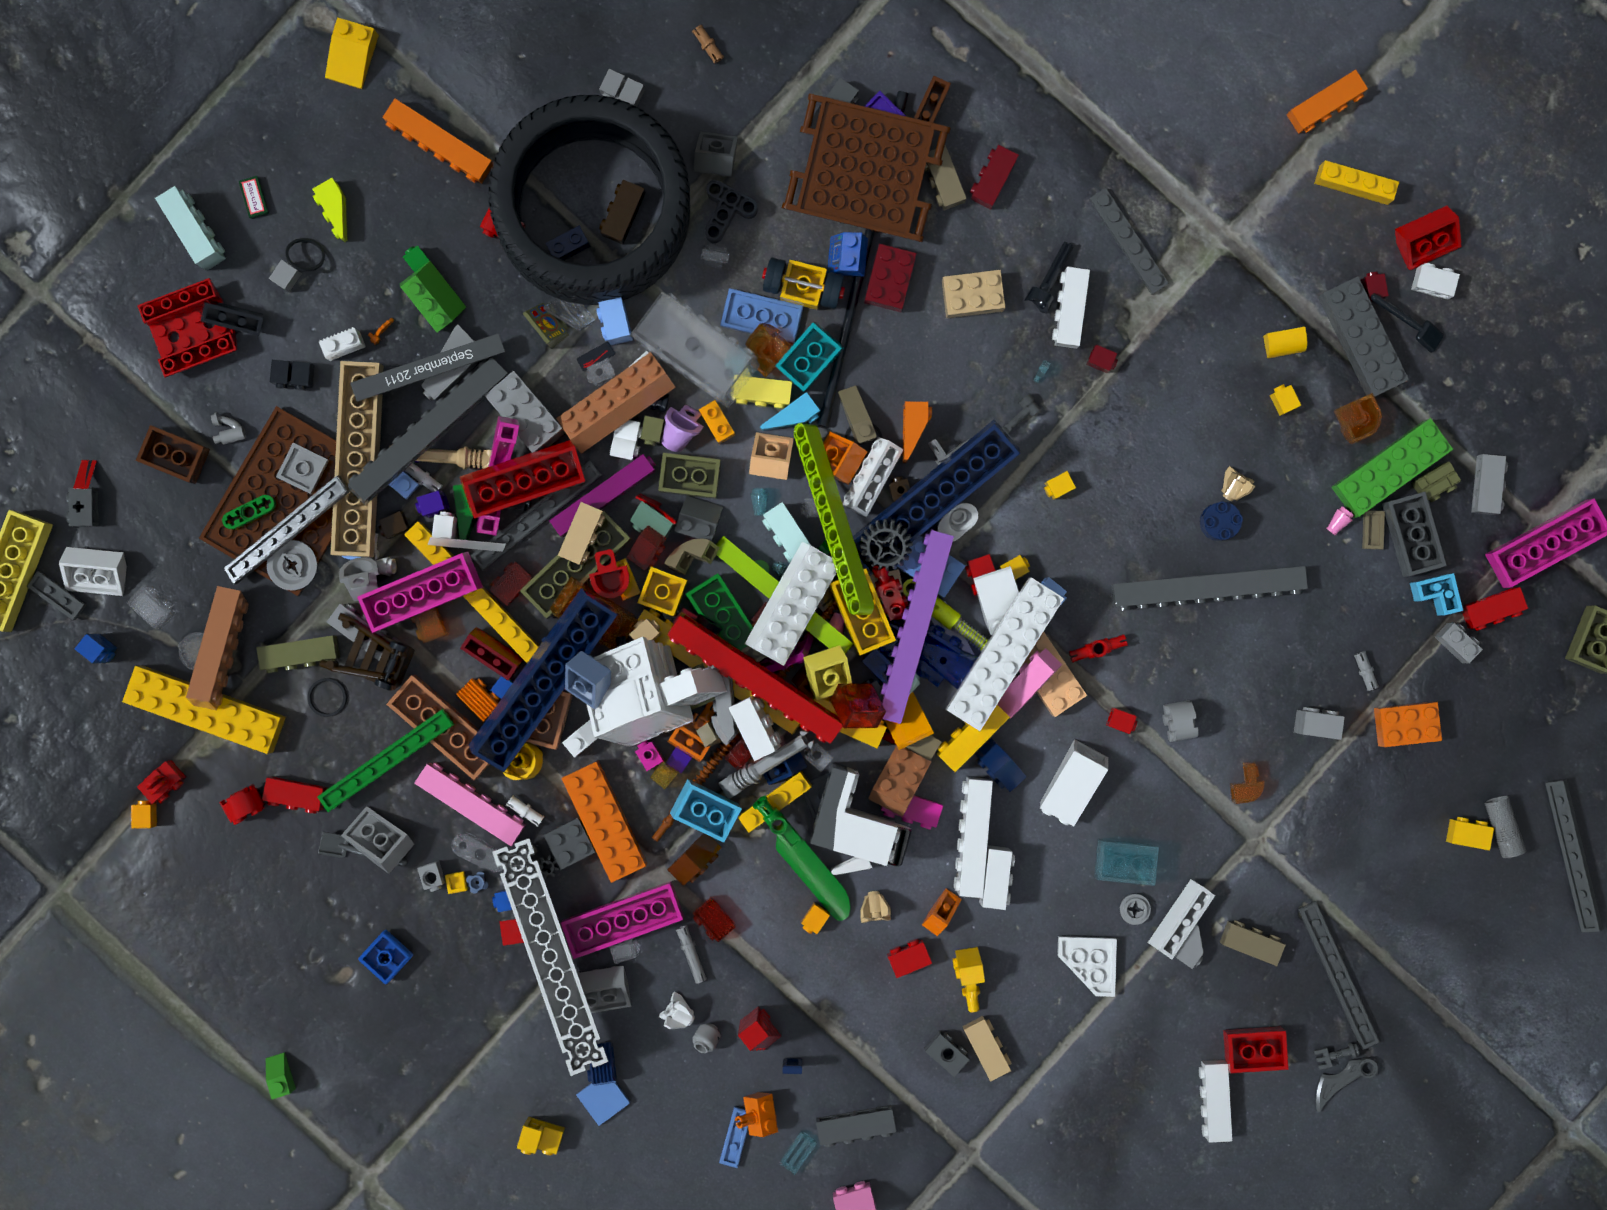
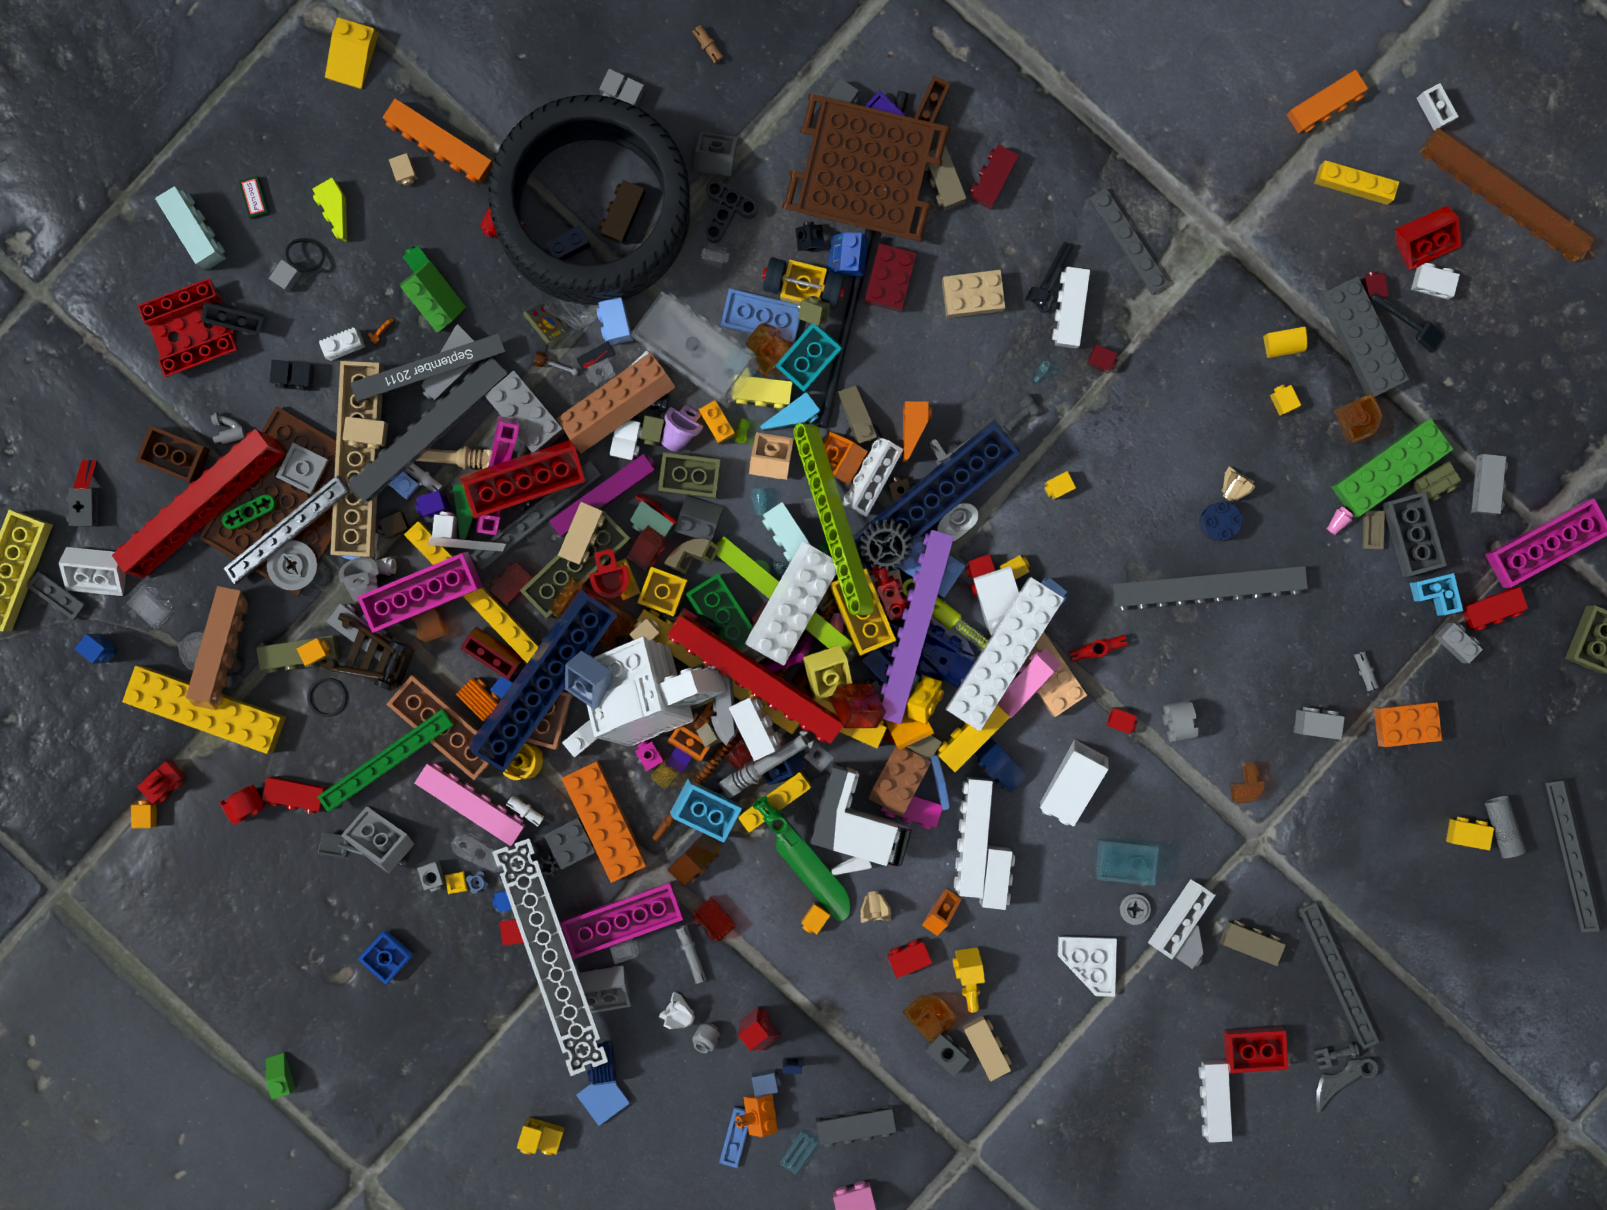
(198, 504): none -> red brick
(314, 651): none -> light orange brick
(365, 432): none -> tan brick
(403, 169): none -> tan brick
(541, 360): none -> hinge
(742, 431): none -> clear neon green pin
(765, 1082): none -> sand blue brick
(809, 237): none -> black brick
(813, 310): none -> olive brick
(924, 699): none -> yellow brick
(930, 1016): none -> clear orange brick
(940, 782): none -> medium blue tile
(1437, 107): none -> white brick
(1506, 195): none -> clear orange brick

